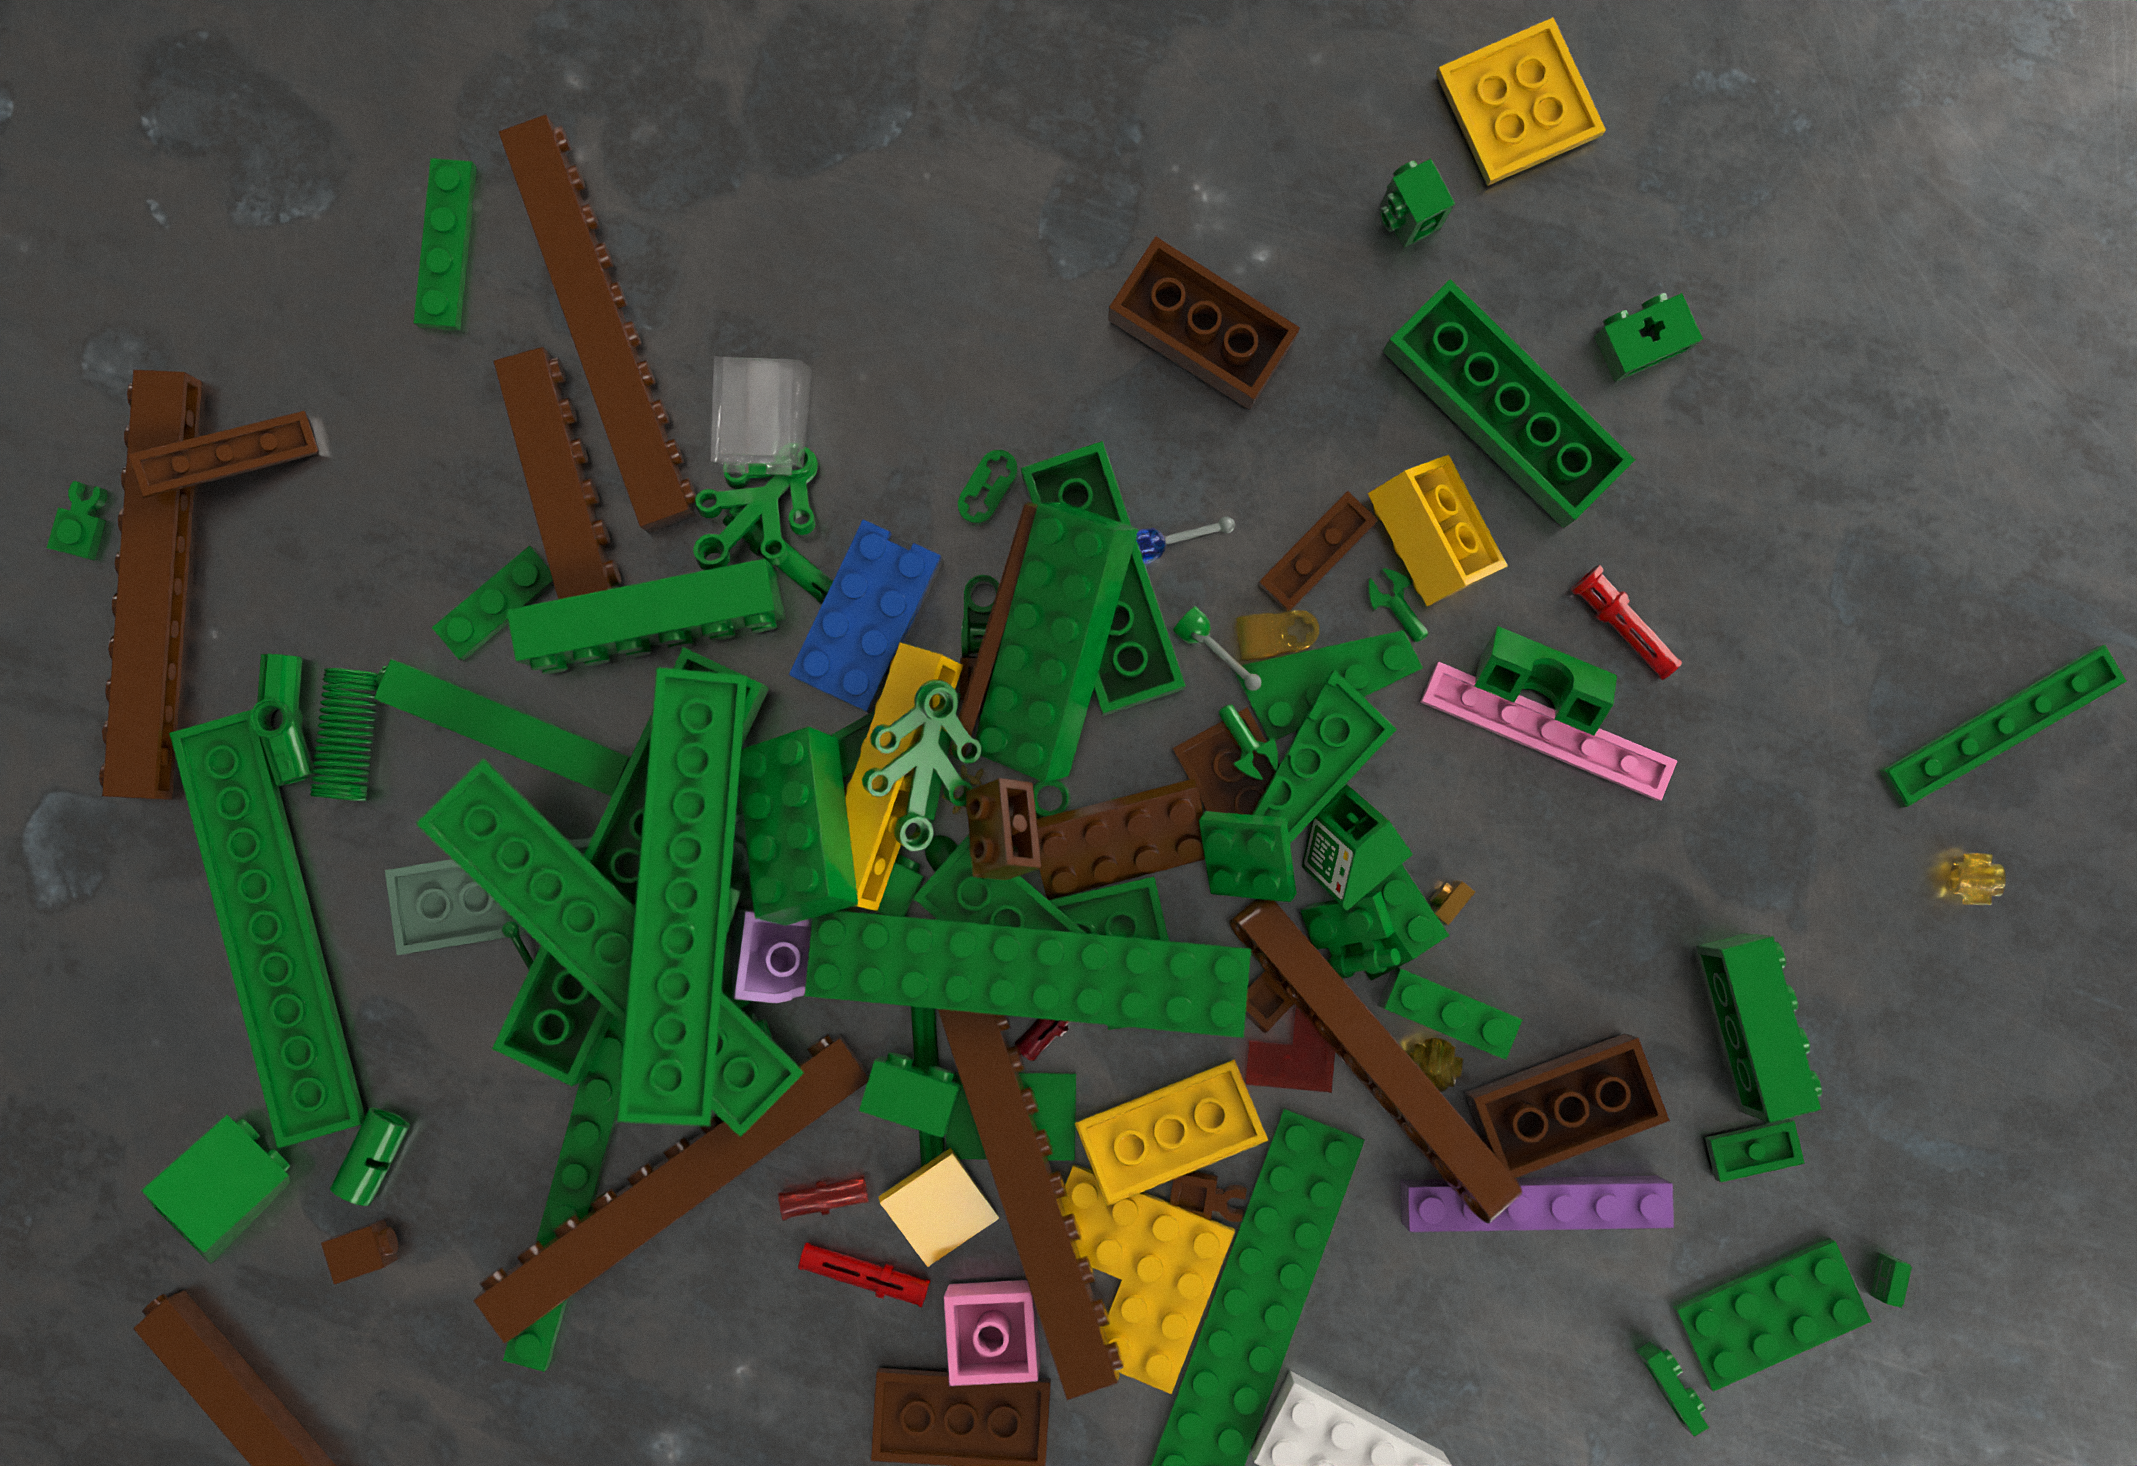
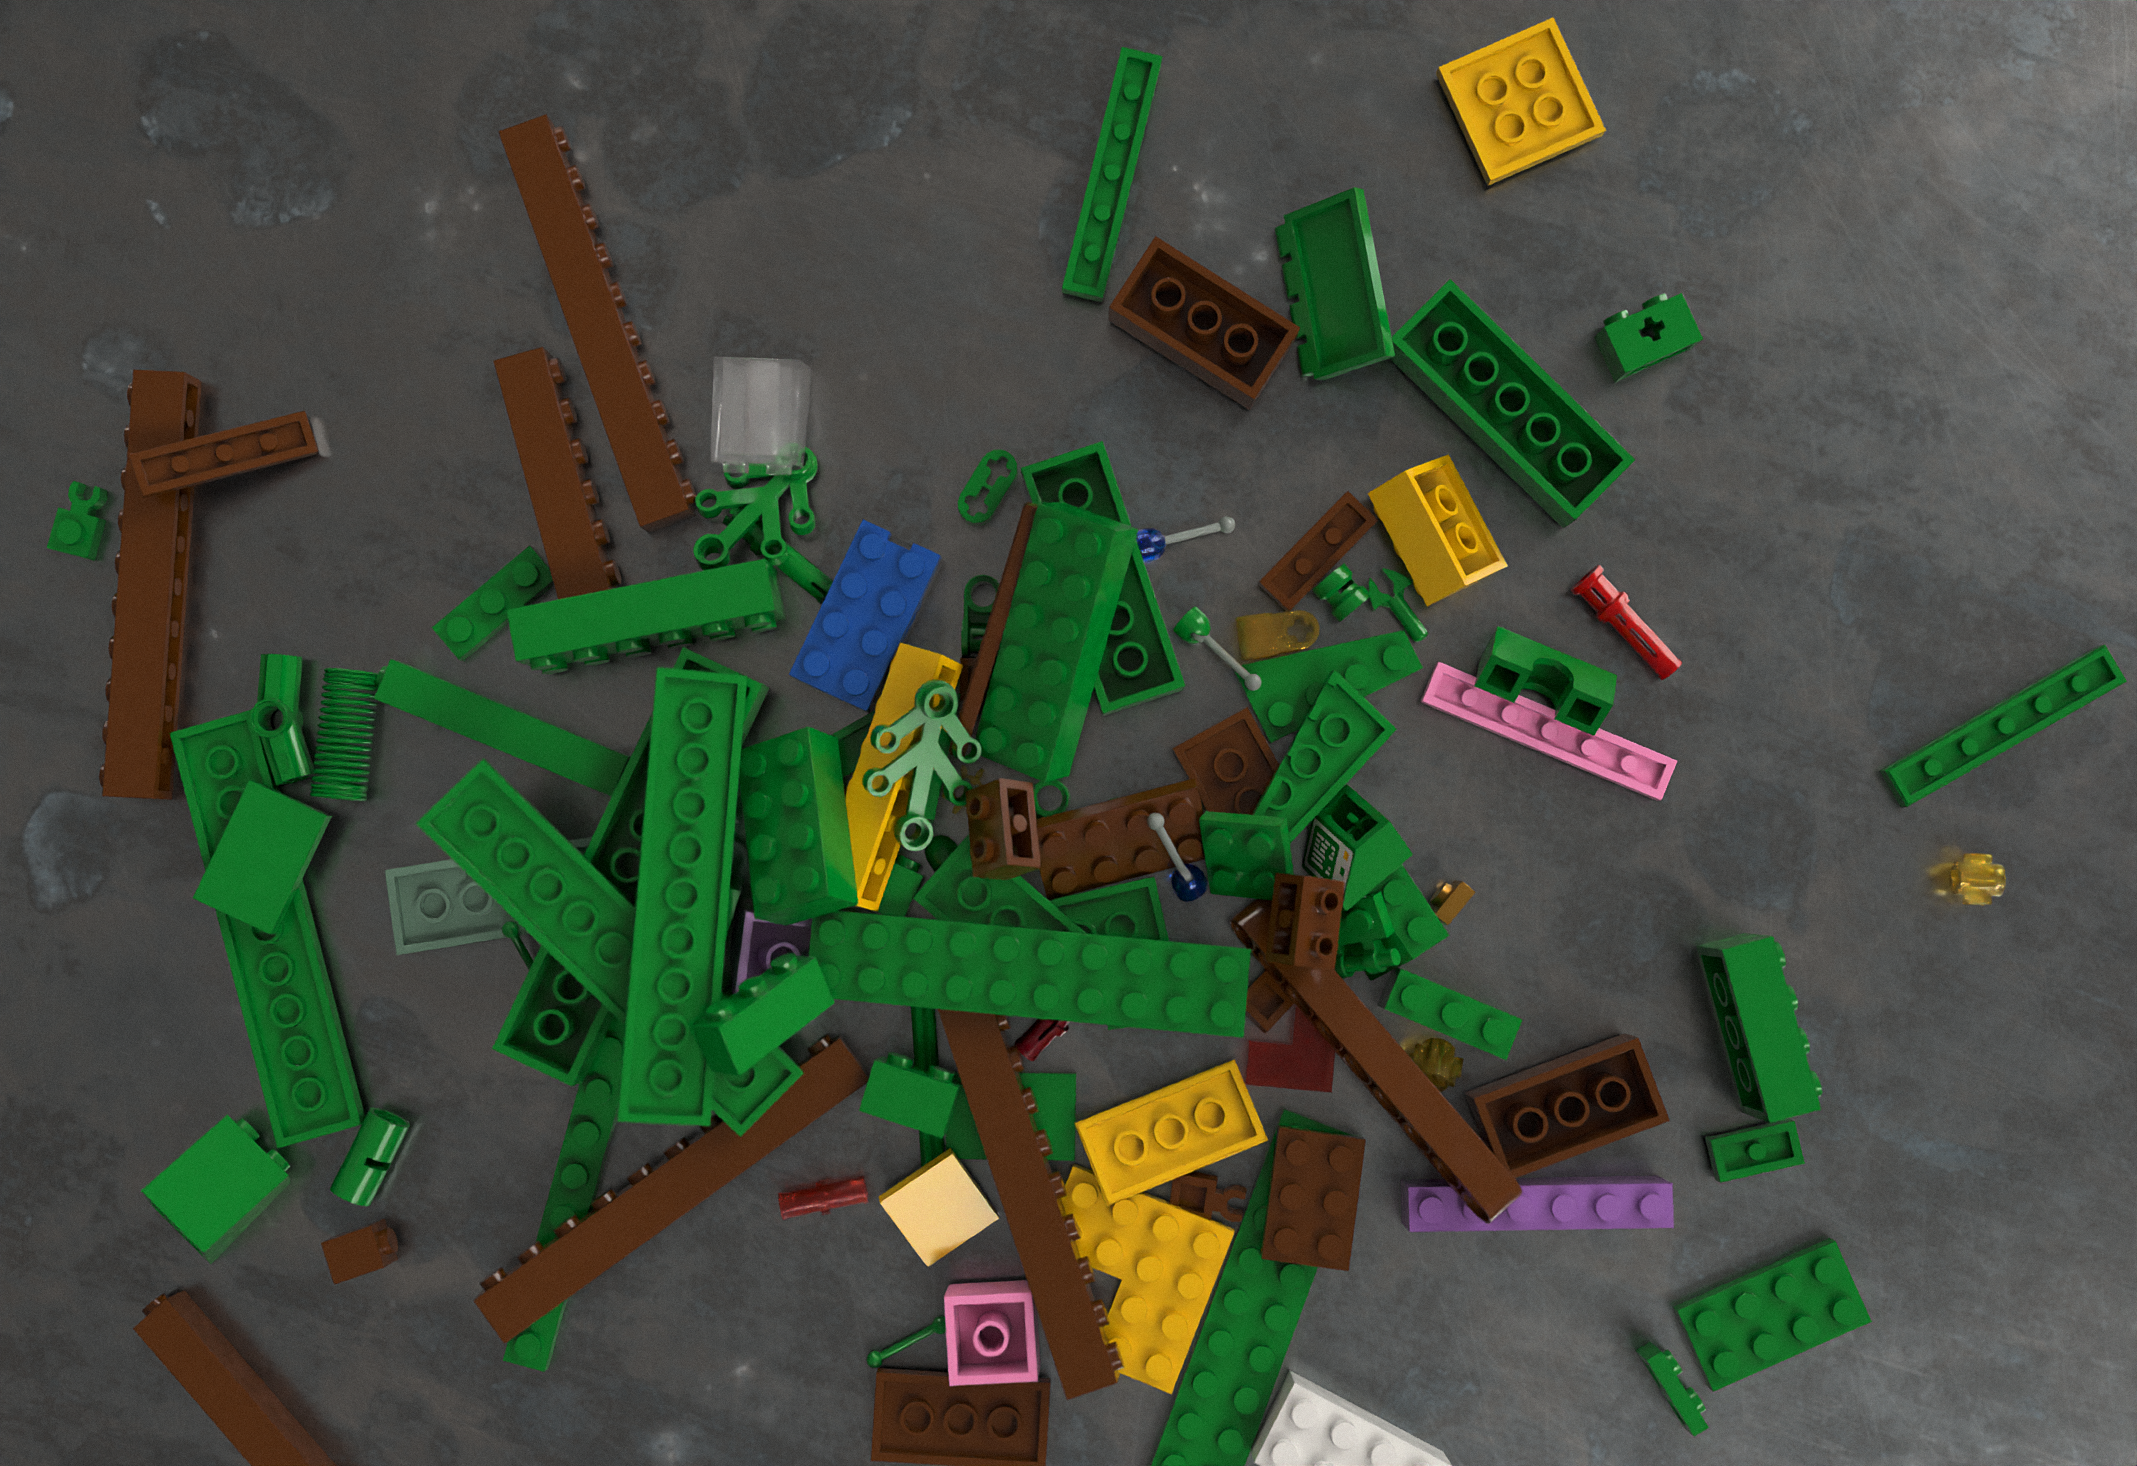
(262, 857): none -> green tile
(445, 244): green plate -> none
(762, 1014): none -> green brick
(816, 1258): red pin -> none
(875, 1358): none -> green hinge
(1112, 174): none -> green plate
(1185, 872): none -> hinge
(1248, 743): green bar -> none
(1307, 915): none -> reddish brown brick
(1313, 1198): none -> reddish brown plate
(1336, 286): none -> green hinge
(1351, 597): none -> green wheel
(1415, 202): green brick -> none
(1891, 1280): green tile -> none

